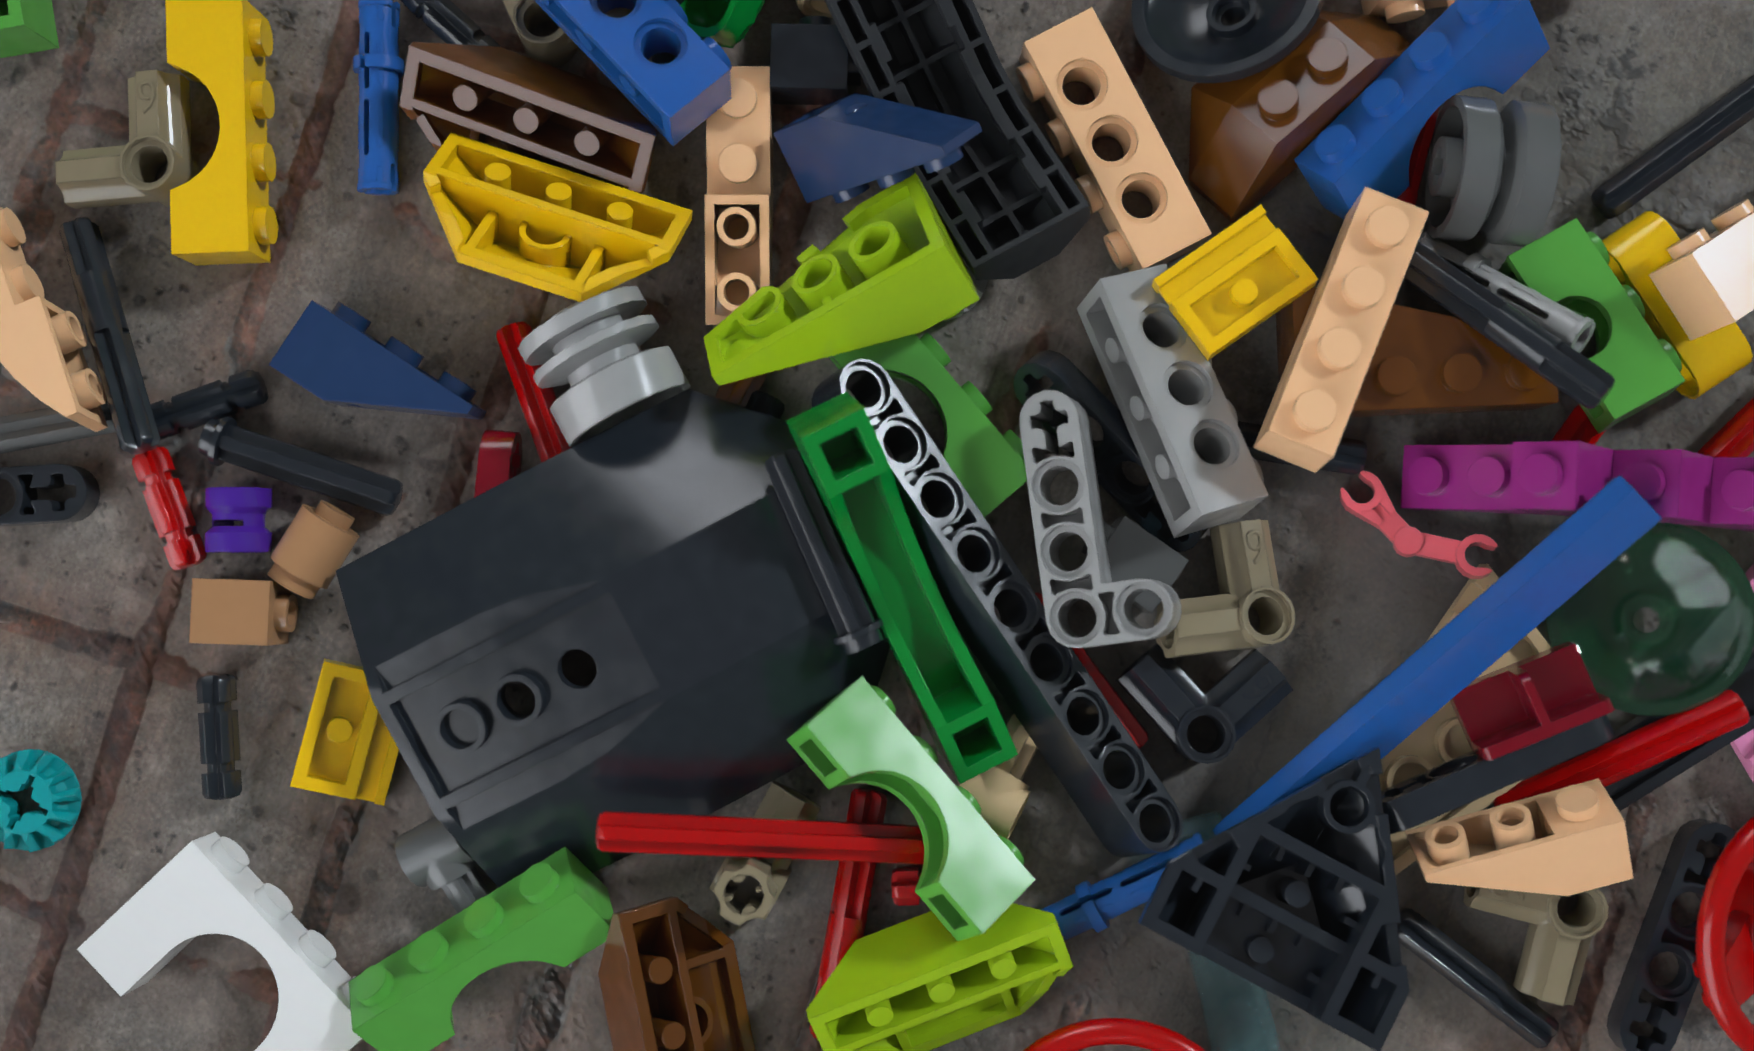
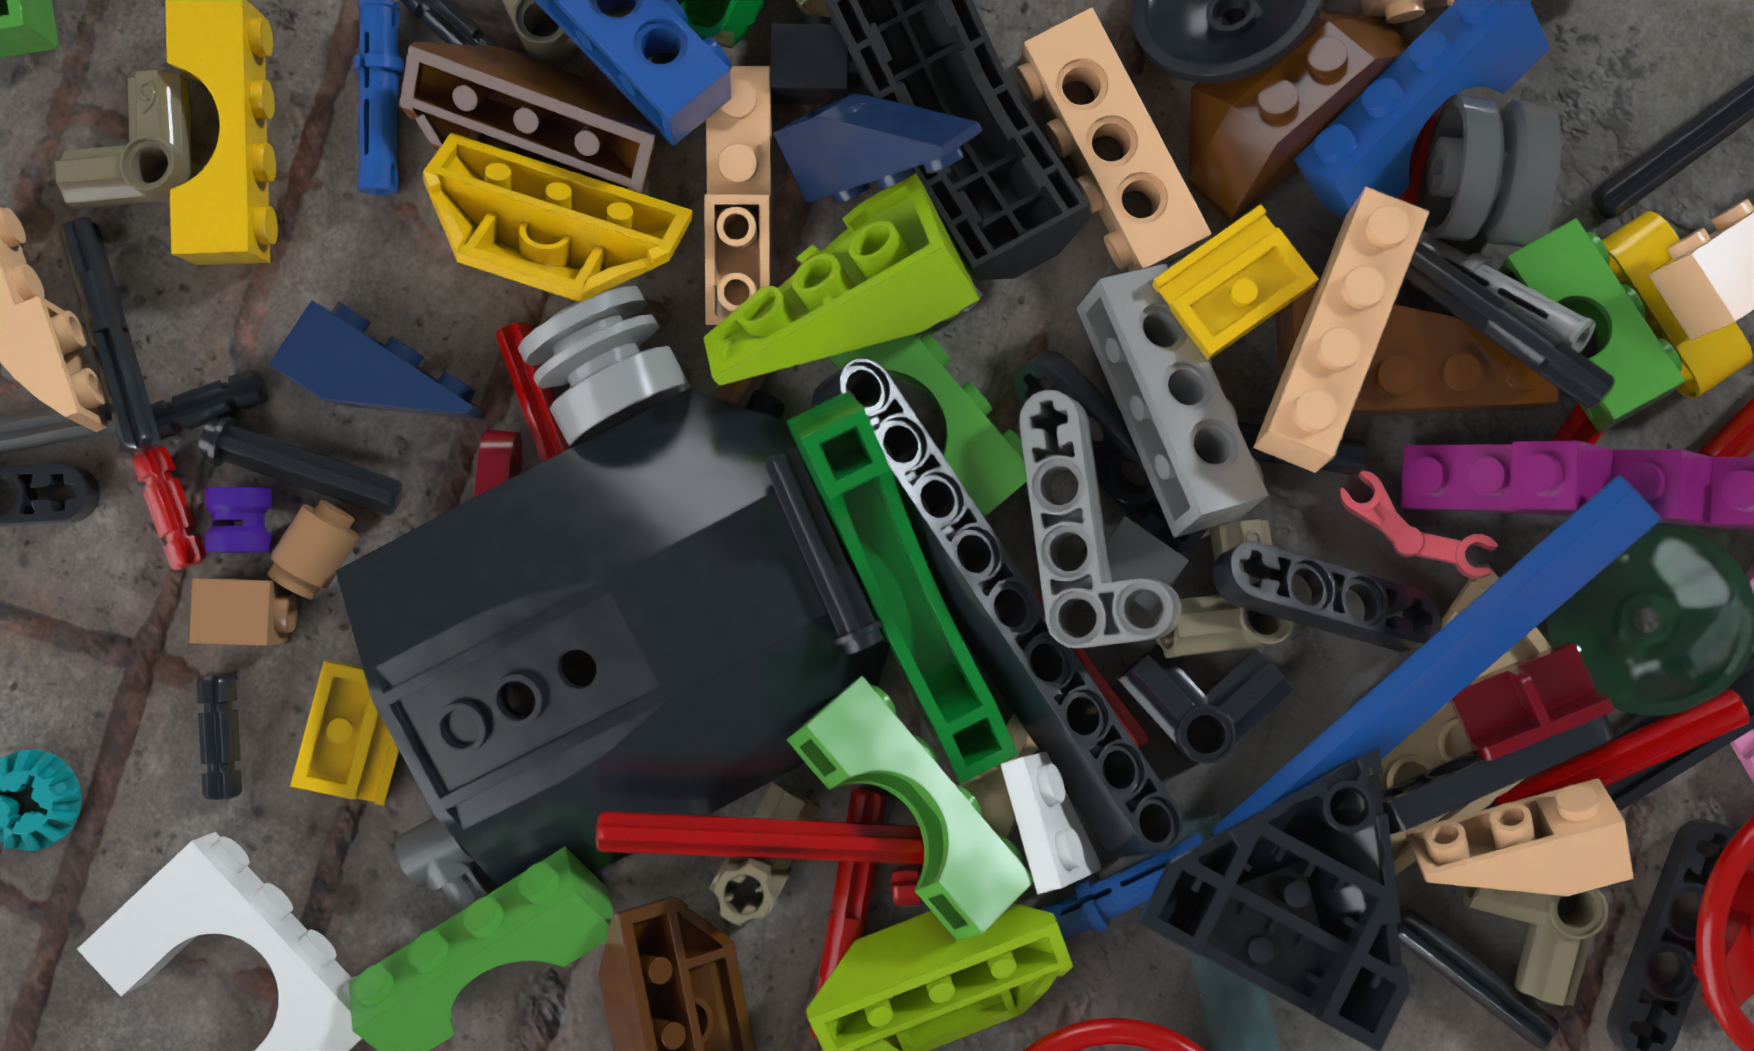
(1048, 823): none -> white wing
(1328, 602): none -> black beam

